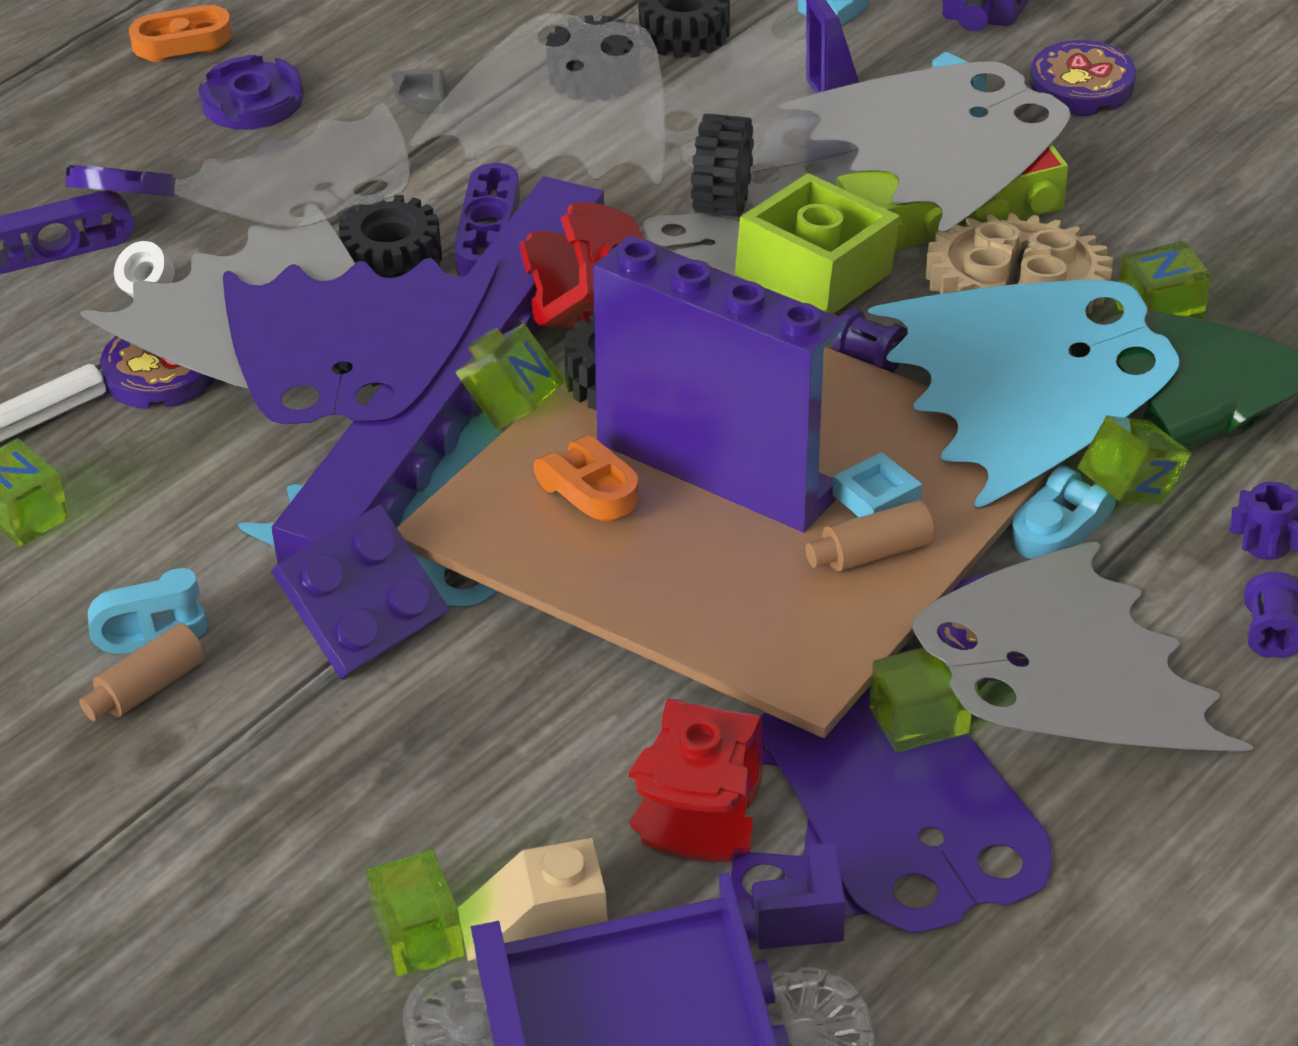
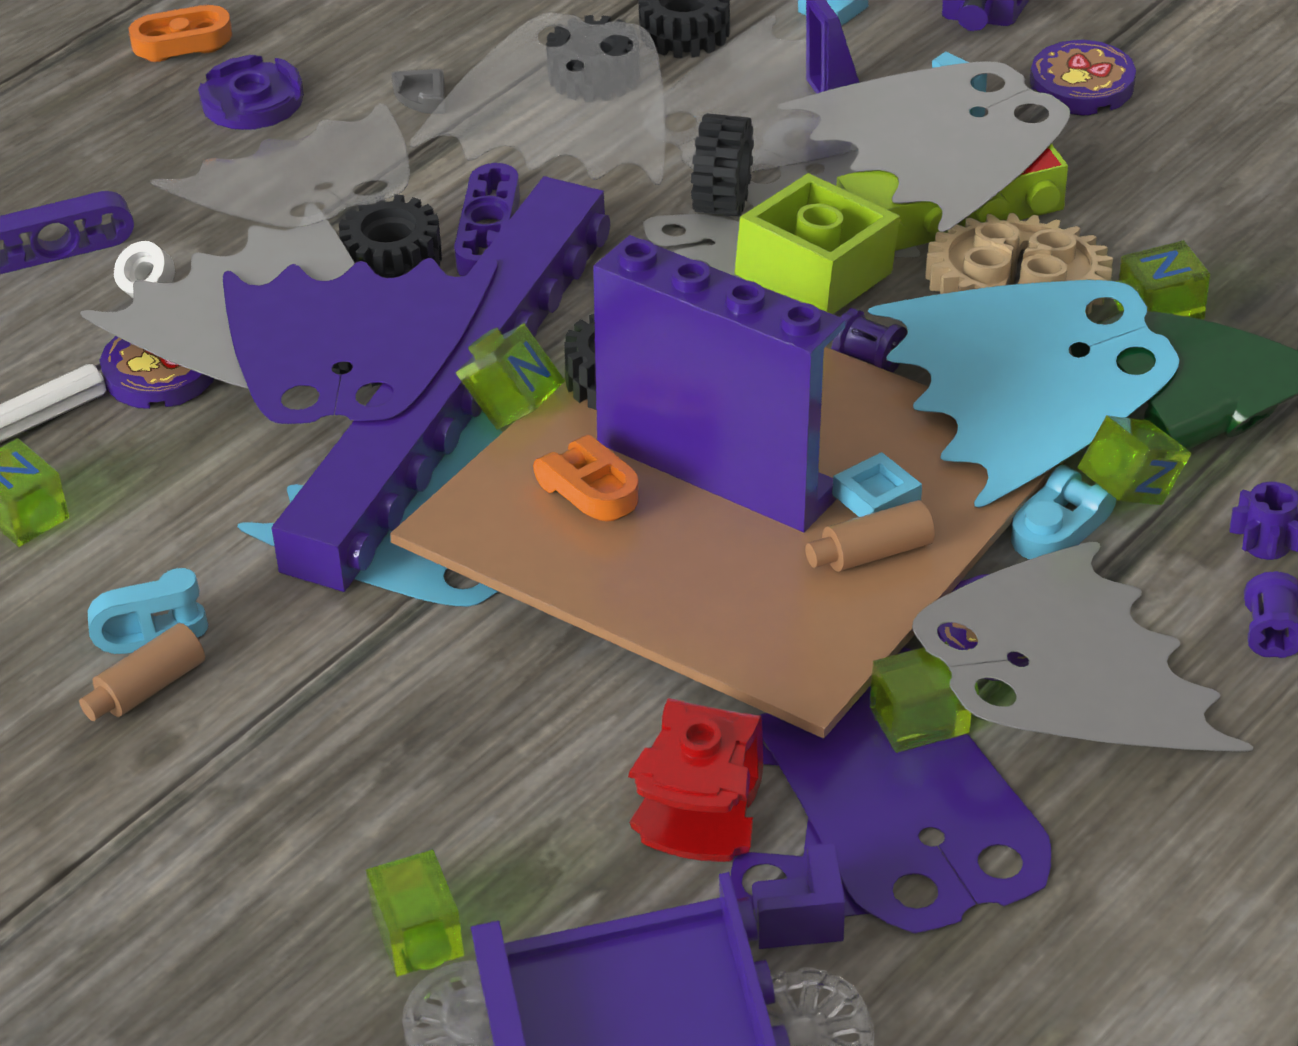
(120, 180): dark purple tile -> none
(360, 591): dark purple plate -> none
(539, 894): tan slope -> none
(565, 261): red piece -> none

